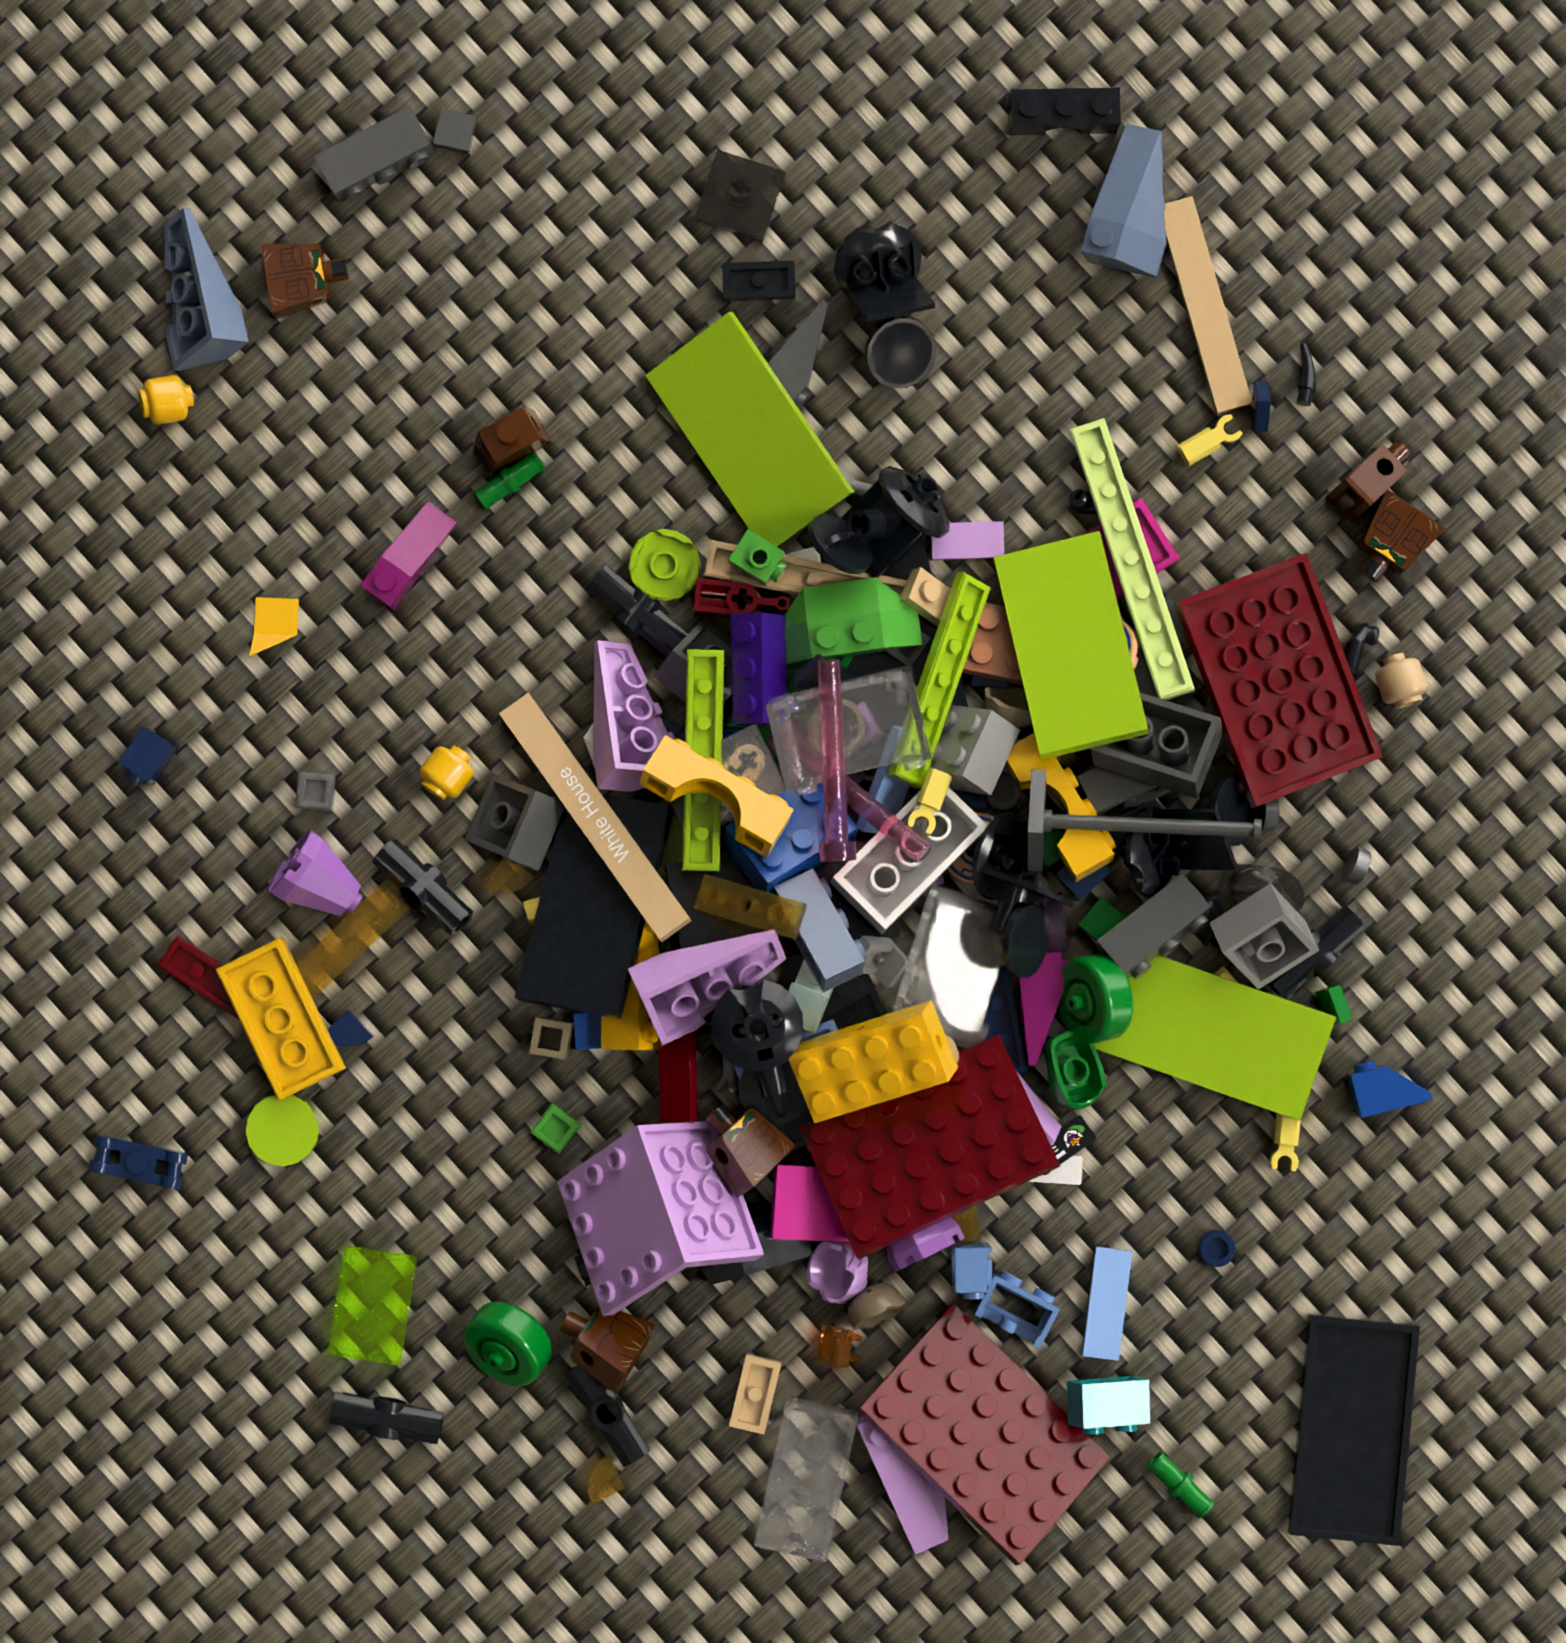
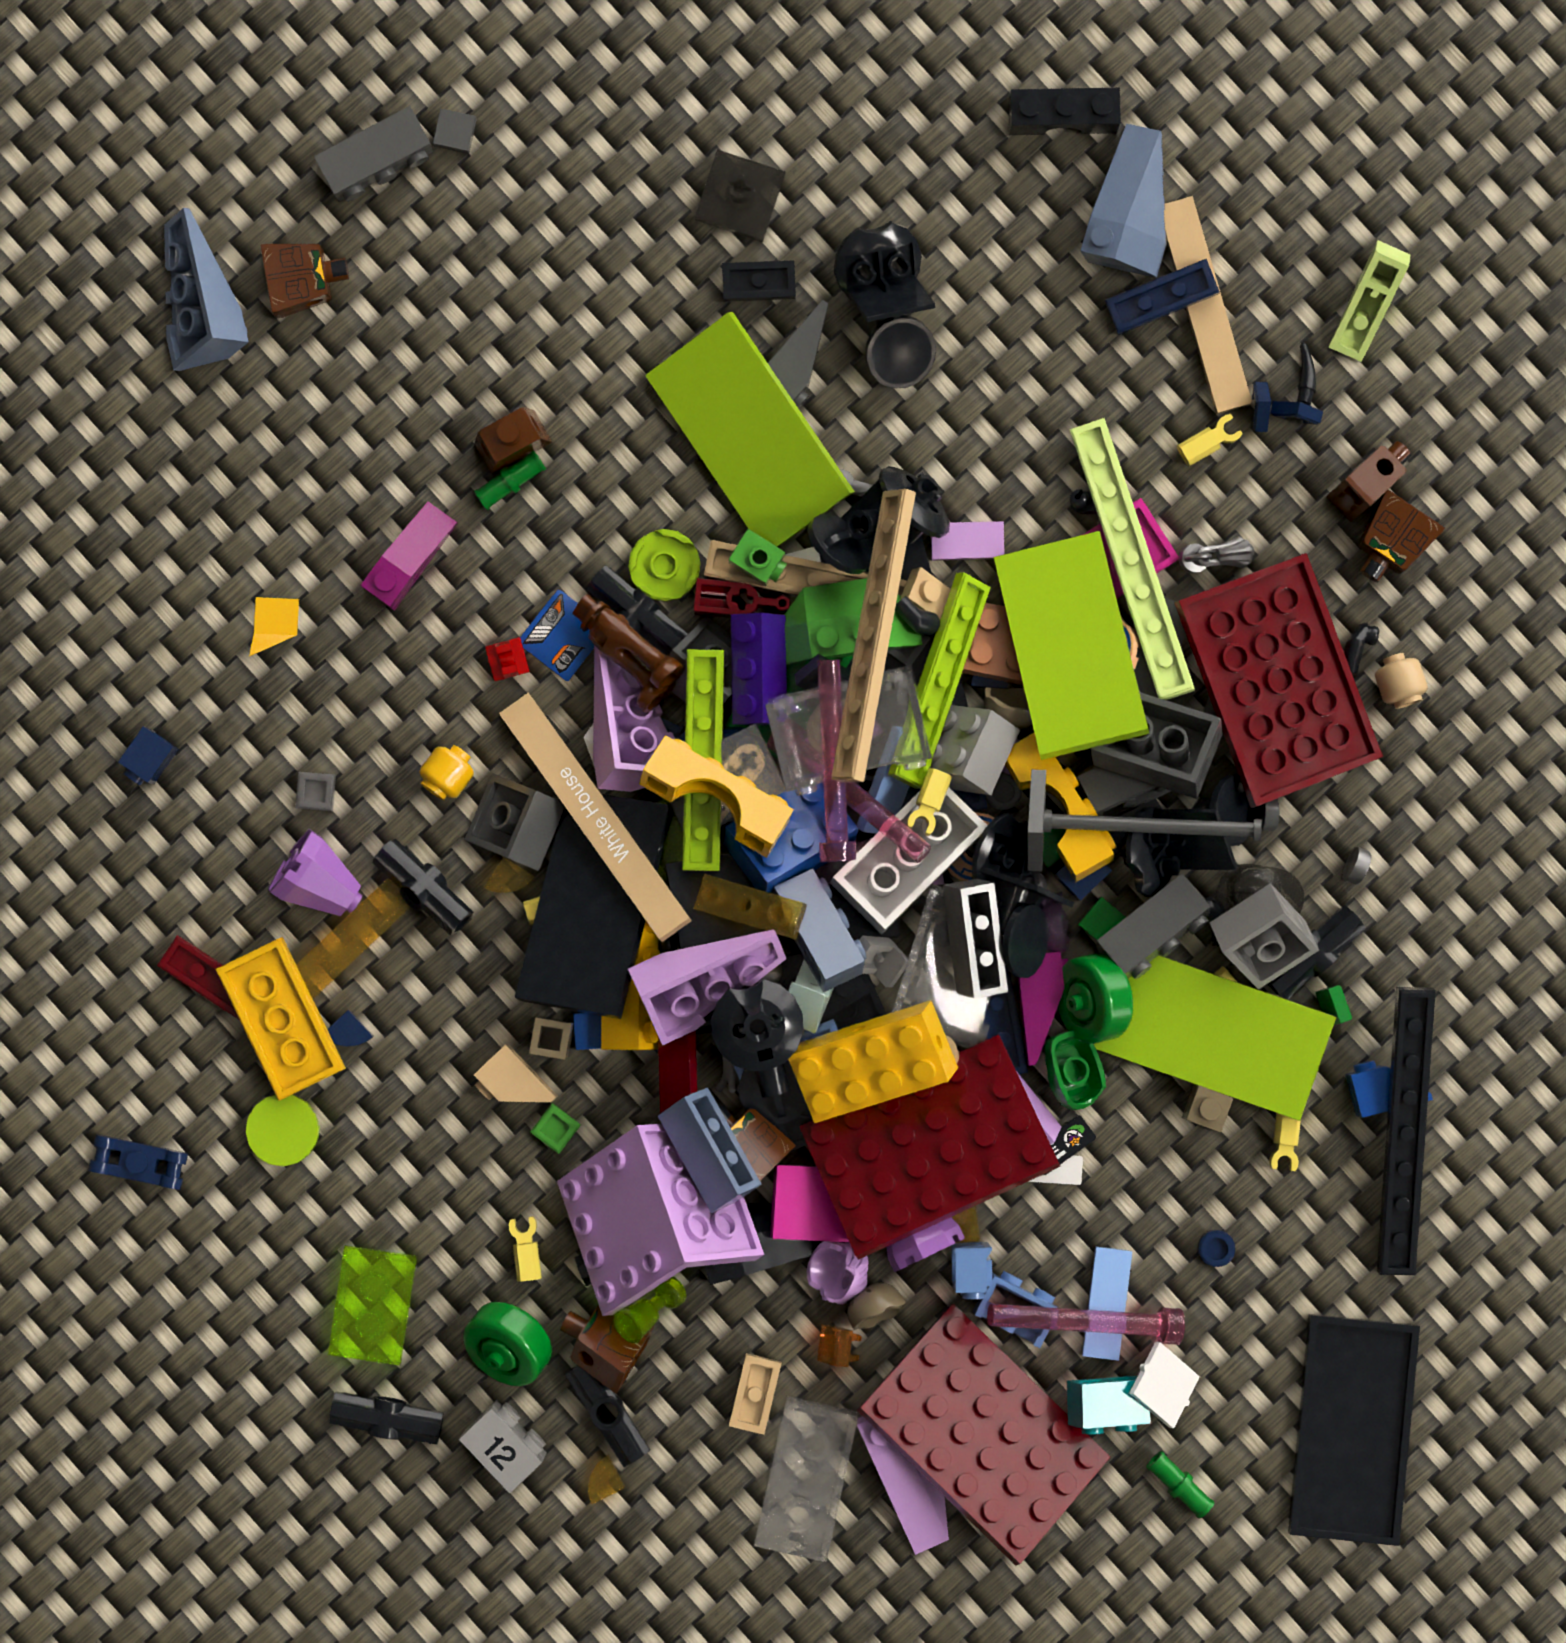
(165, 399): yellow head -> none
(504, 1445): none -> light grey brick
(507, 659): none -> red tile
(512, 1079): none -> tan slope
(526, 1252): none -> light yellow bar
(557, 637): none -> blue sticker
(629, 650): none -> reddish brown piece
(640, 1316): none -> clear neon green piece
(709, 1150): none -> sand blue brick
(873, 636): none -> tan tile
(920, 620): none -> black arm
(975, 938): none -> dark grey brick
(1162, 296): none -> dark blue tile
(1164, 1384): none -> white piece
(1166, 1325): none -> clear pink piece
(1207, 1108): none -> dark tan brick
(1234, 553): none -> flat silver piece
(1298, 410): none -> dark blue tile
(1370, 300): none -> yellowish green slope
(1406, 1130): none -> black tile

